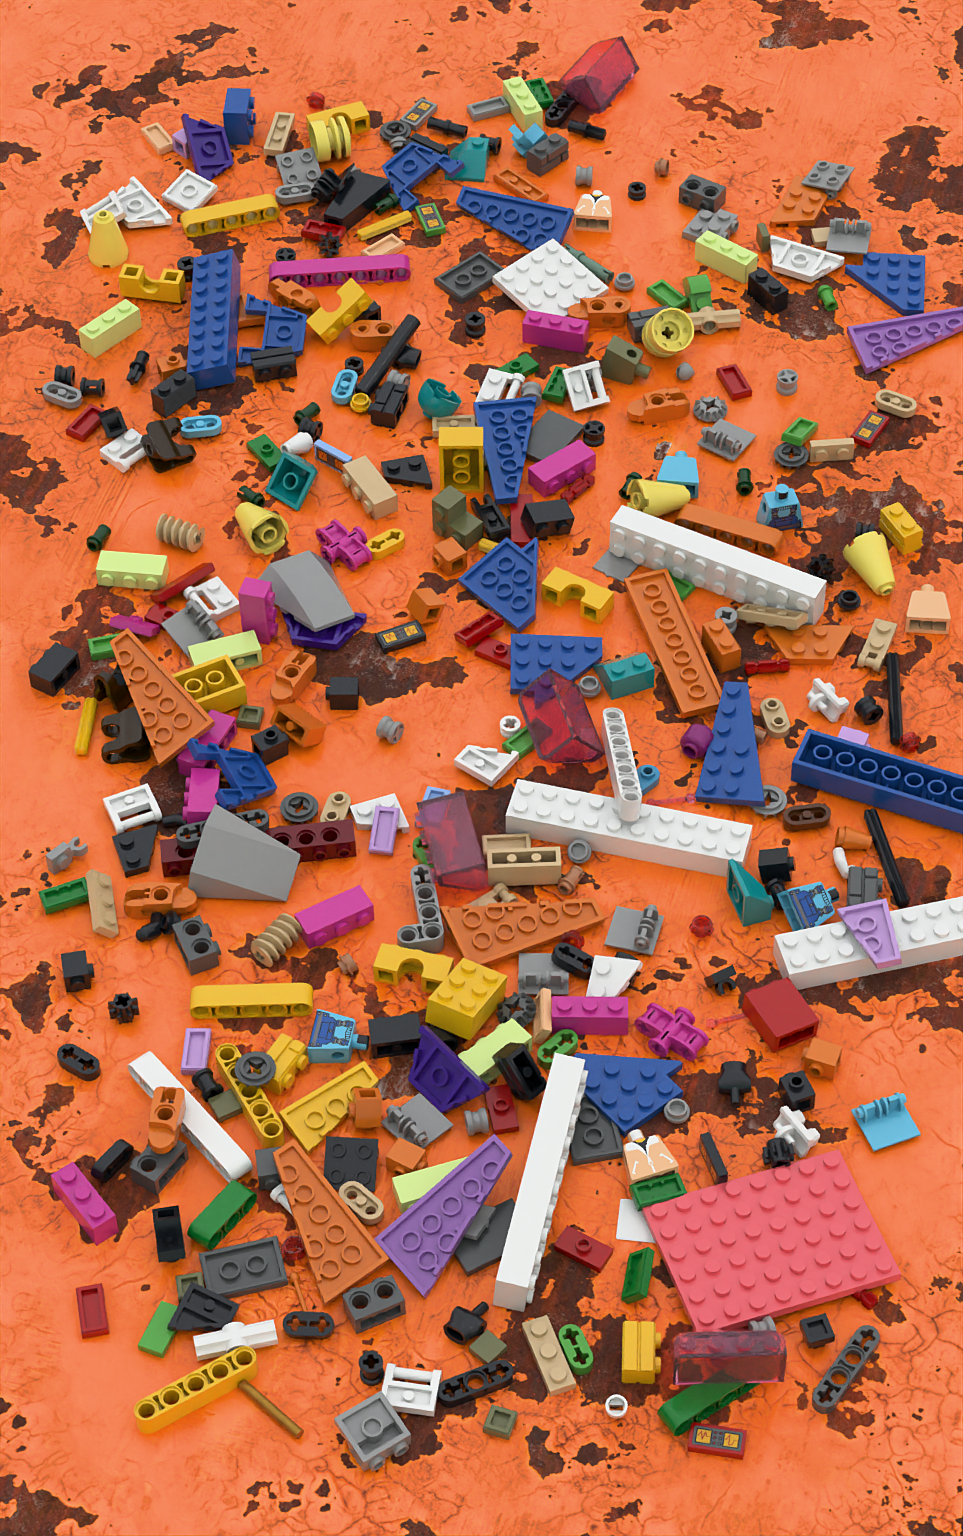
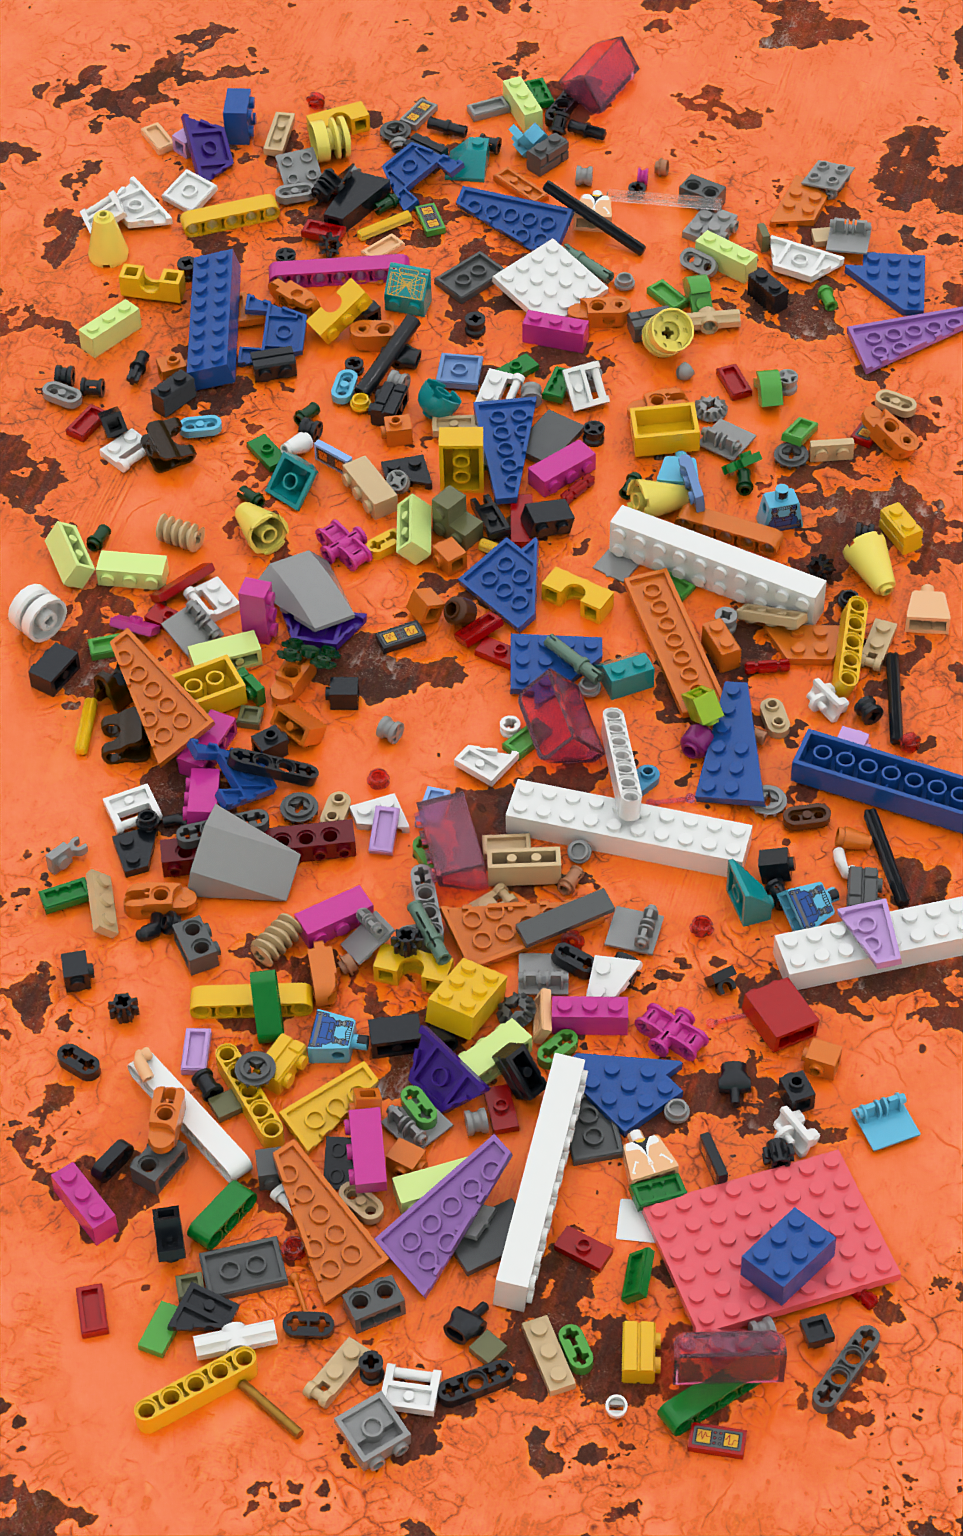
(37, 613): none -> white wheel
(69, 555): none -> yellowish green brick
(141, 1065): none -> light nougat arm
(147, 820): none -> black plate
(247, 760): none -> black beam
(254, 689): none -> green plate
(266, 1005): none -> green beam
(320, 656): none -> dark green plant
(323, 974): none -> orange piece
(336, 1373): none -> tan plate
(366, 1150): none -> dark pink brick
(368, 936): none -> light grey hinge
(378, 779): none -> clear red plate
(395, 478): none -> light grey wheel
(397, 430): none -> orange brick
(406, 942): none -> black gear
(408, 289): none -> teal slope
(414, 529): none -> yellowish green brick
(423, 1104): none -> bright green beam
(432, 939): none -> sand green pin
(460, 371): none -> medium blue plate
(460, 611): none -> reddish brown head
(500, 1422): olive tile -> none
(559, 122): none -> black bush
(565, 918): none -> dark grey tile
(580, 664): none -> sand green pin
(594, 218): none -> black axle
(623, 362): olive torso -> none
(642, 175): none -> dark pink bush
(664, 429): none -> yellow piece
(665, 199): none -> clear axle
(692, 482): none -> medium blue hinge
(700, 262): none -> light grey plate
(703, 705): none -> lime brick
(744, 460): none -> green plate
(769, 388): none -> bright green brick
(788, 1256): none -> blue brick
(850, 646): none -> yellow beam
(889, 433): none -> orange piece

